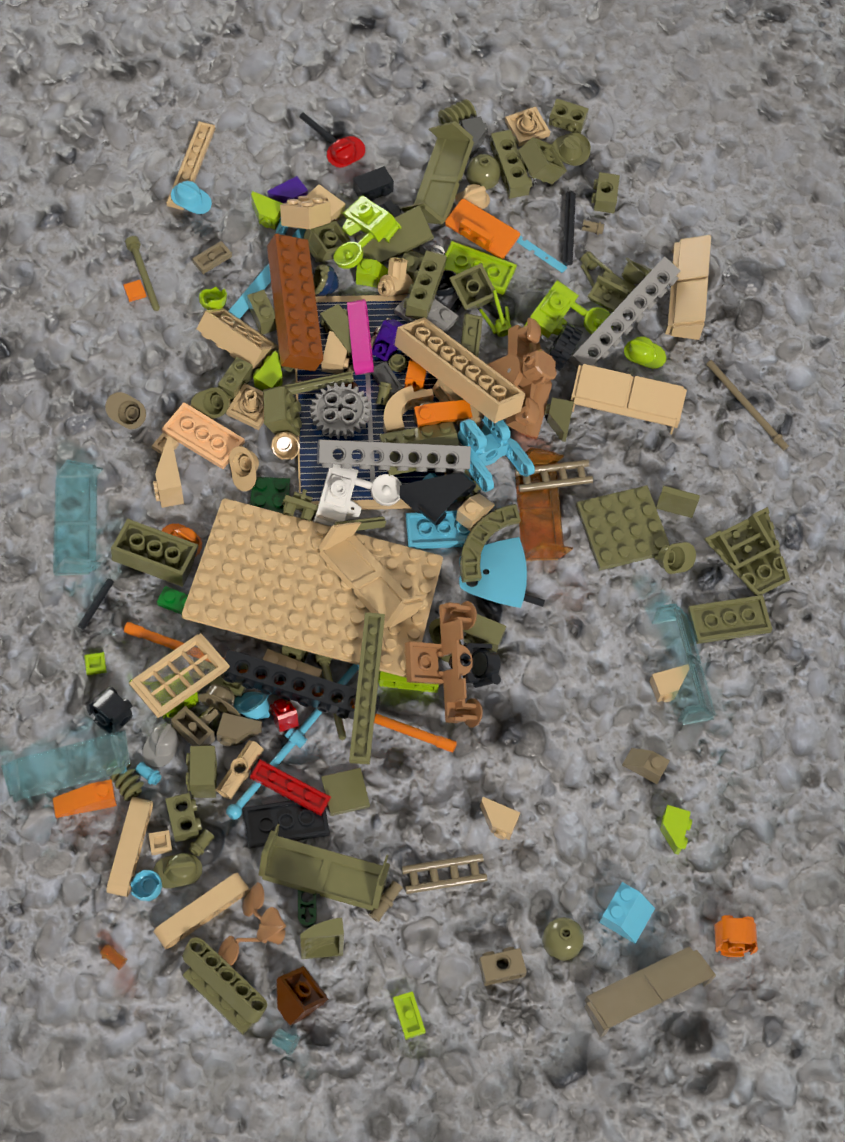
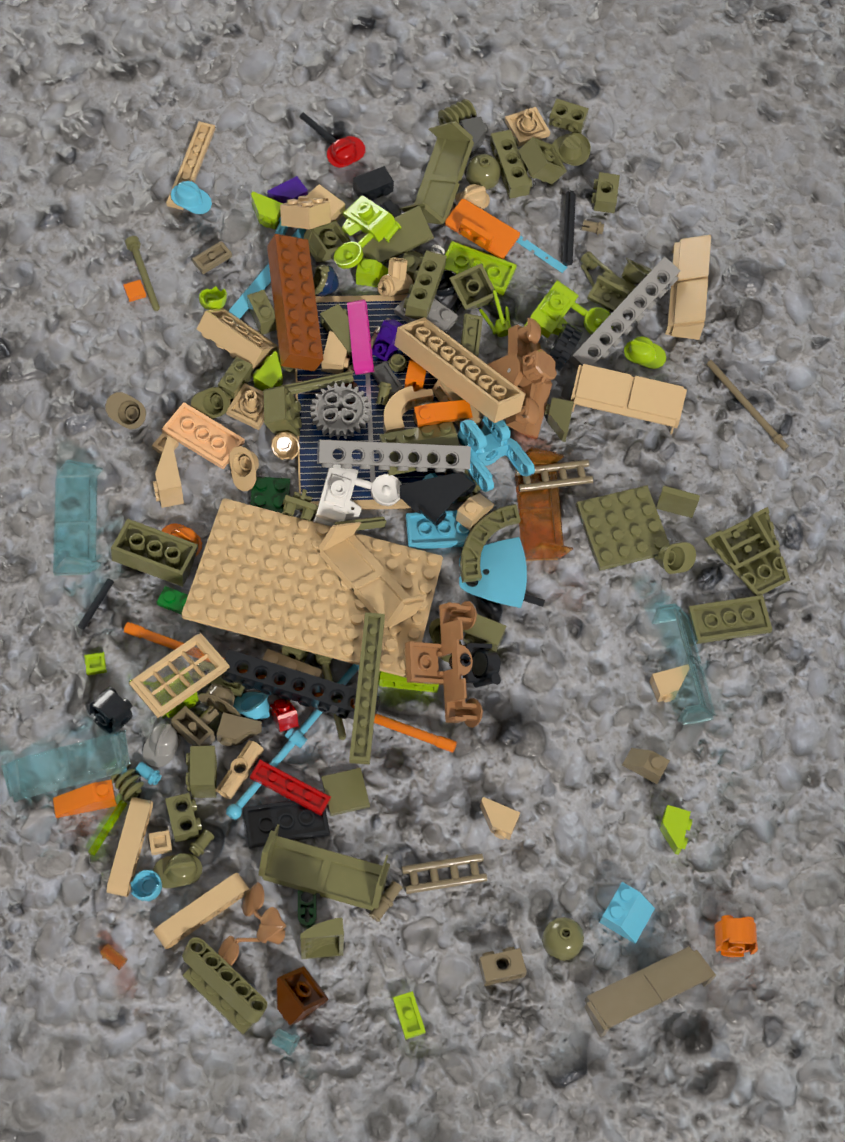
(107, 828): none -> clear neon green bar

